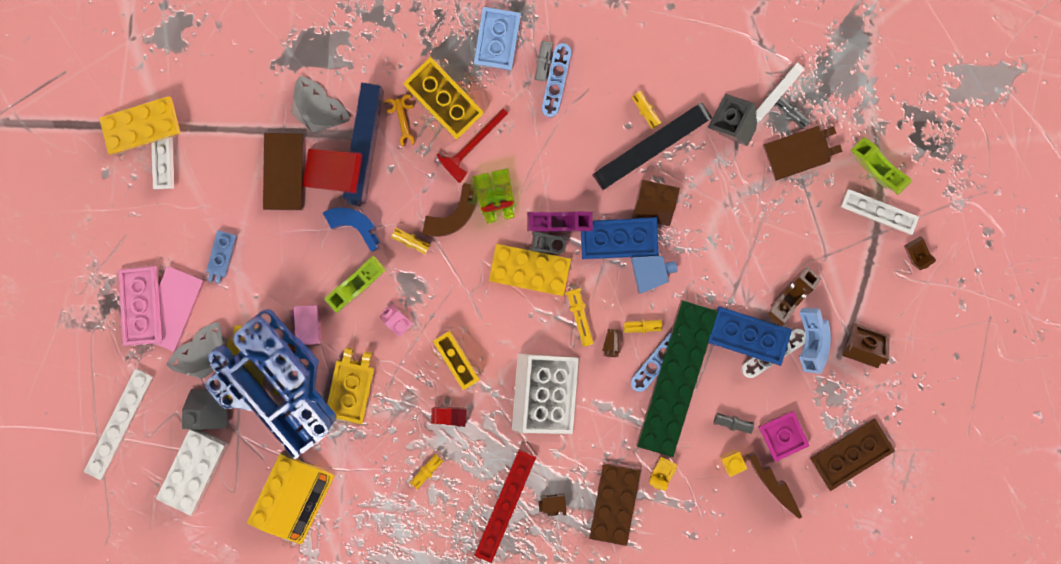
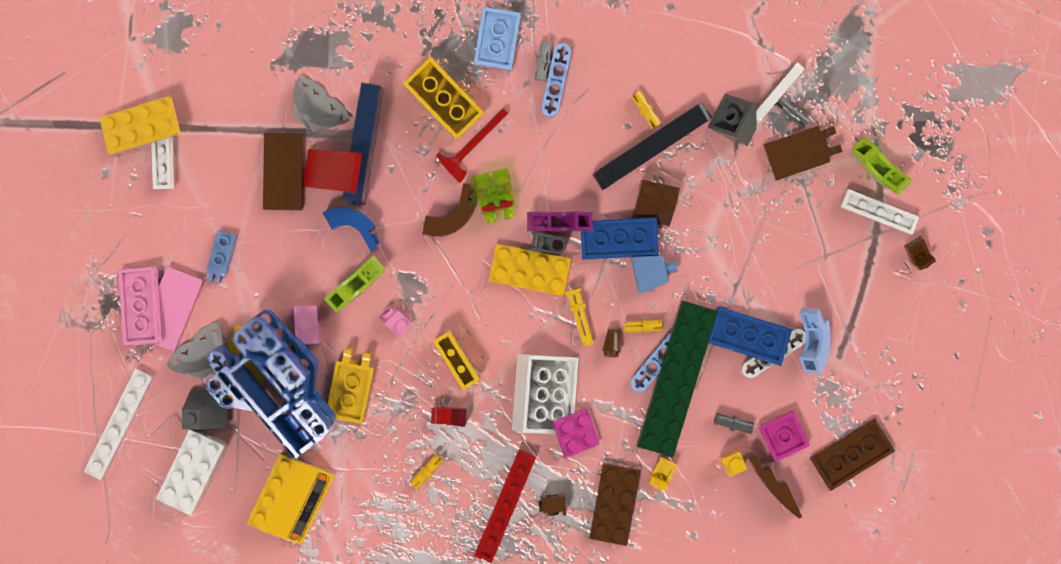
(399, 105): light orange bar -> none
(410, 240): yellow pin -> none
(575, 433): none -> dark pink plate
(793, 295): reddish brown arch -> none
(867, 346): reddish brown bracket -> none

